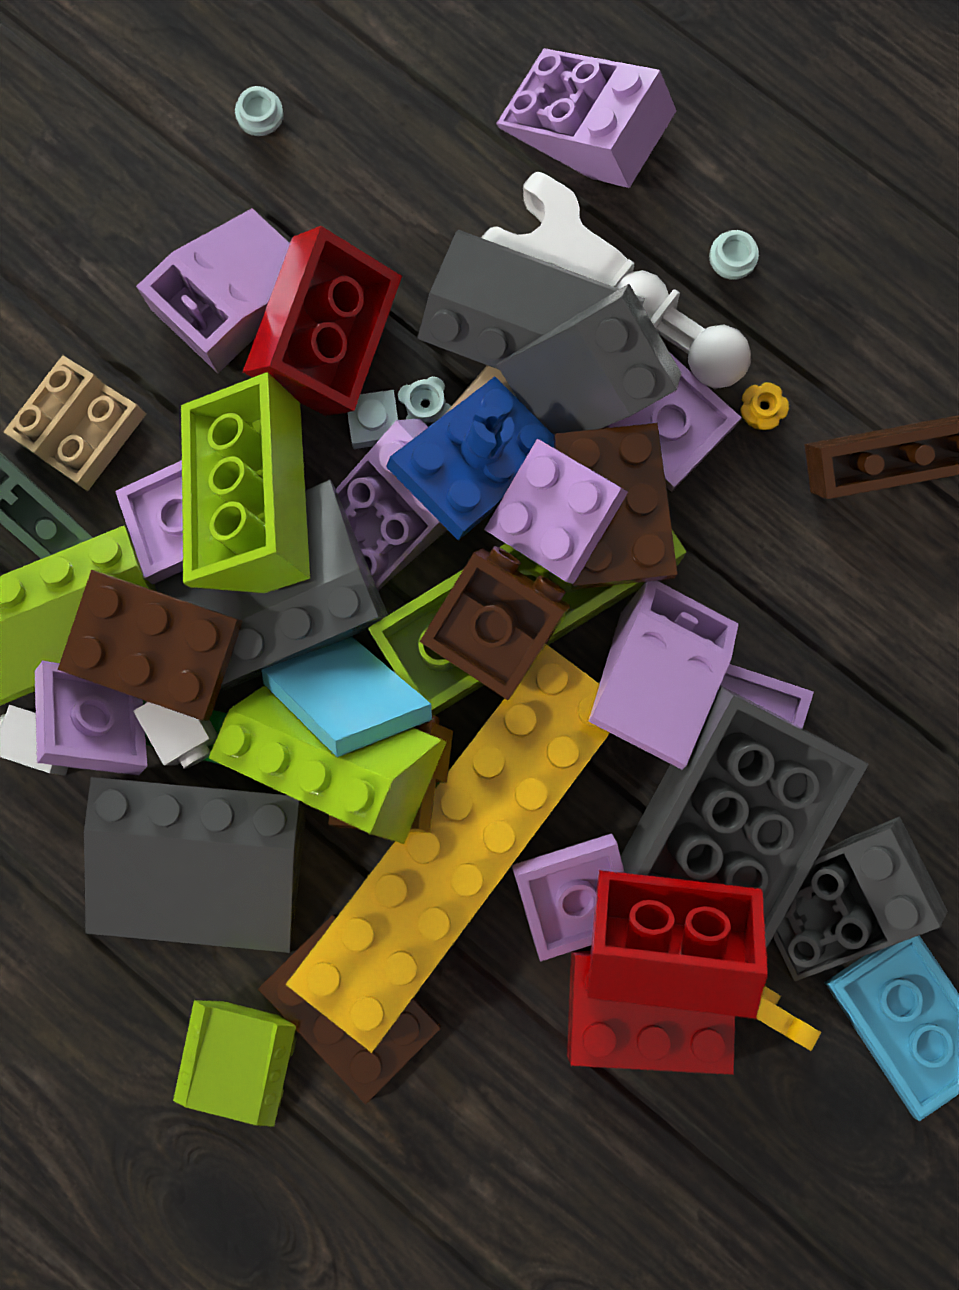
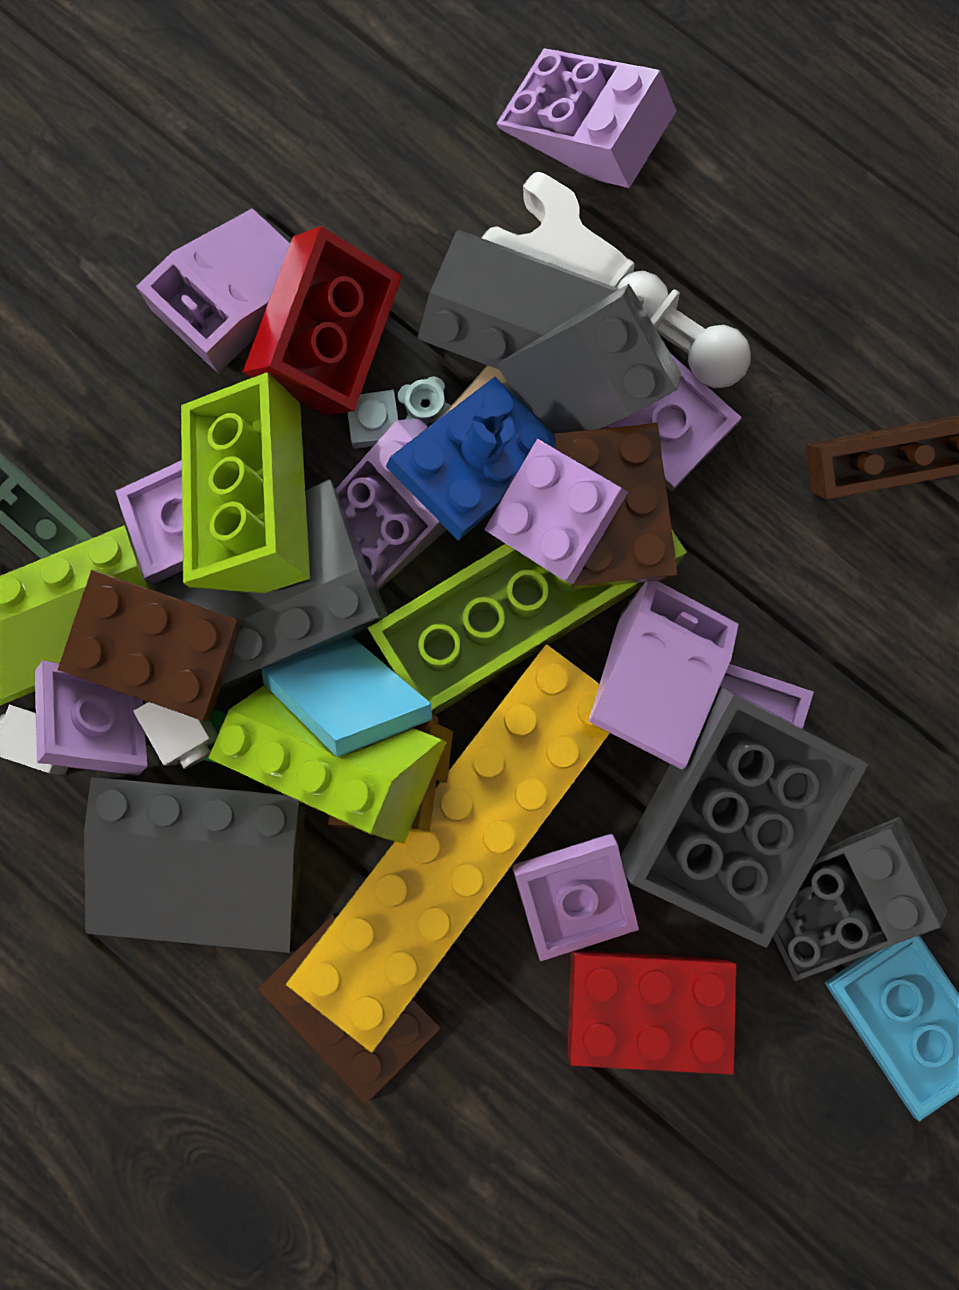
(75, 422): tan slope -> none
(235, 1062): lime slope -> none
(258, 111): light aqua plate -> none
(496, 620): reddish brown plate -> none
(678, 944): red brick -> none
(734, 254): light aqua plate -> none
(764, 418): yellow plate -> none
(785, 1022): yellow plate -> none

